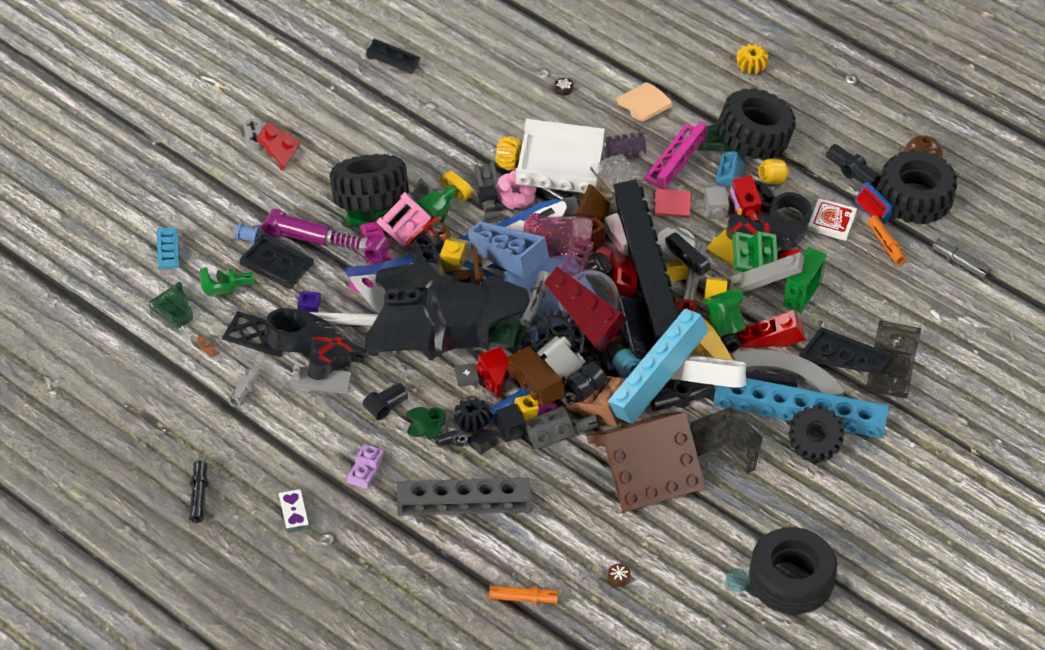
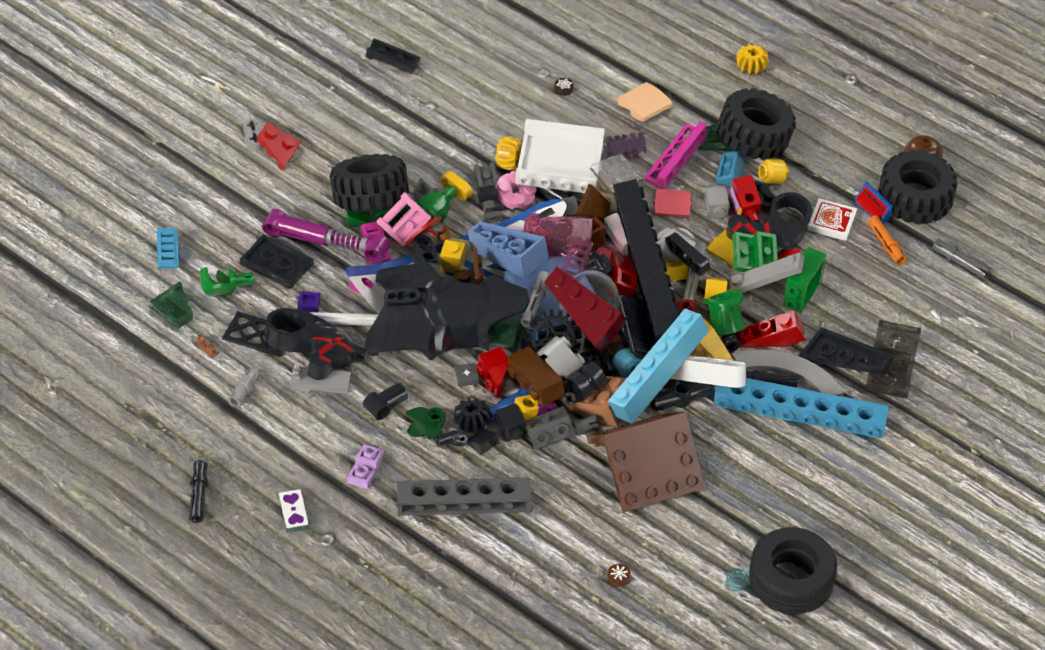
(247, 233): medium blue bush -> none
(523, 594): orange pin -> none
(731, 433): clear smoke bracket -> none
(820, 449): black tyre -> none
(853, 166): black piece -> none

